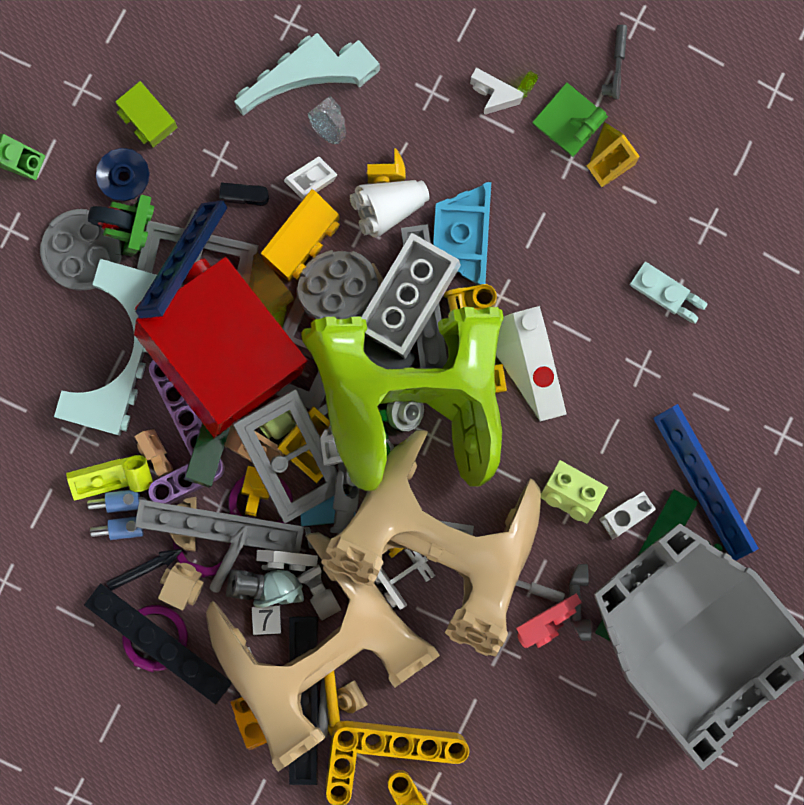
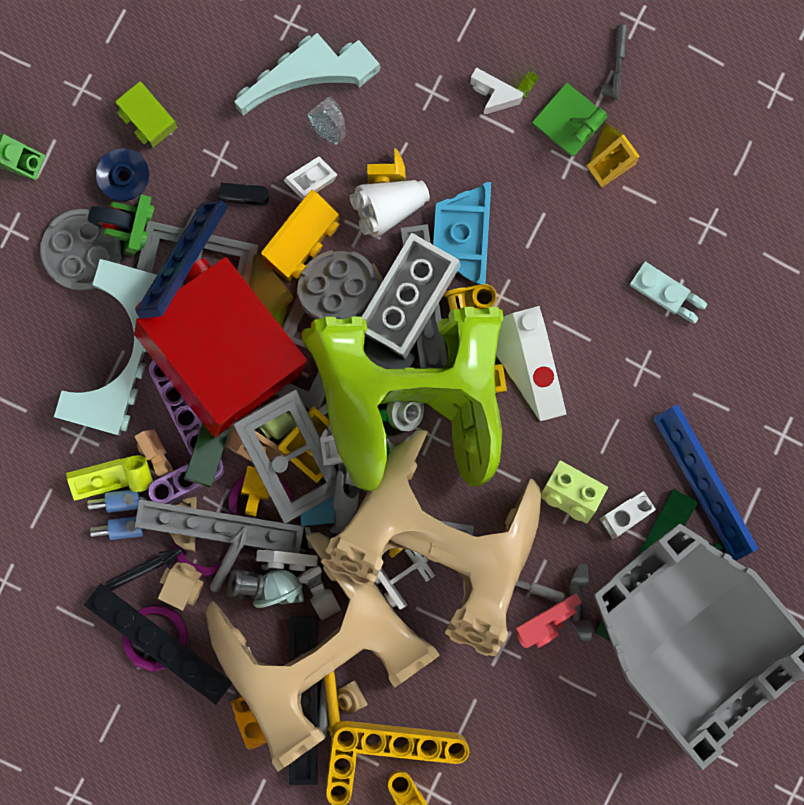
(266, 620): white tile -> none

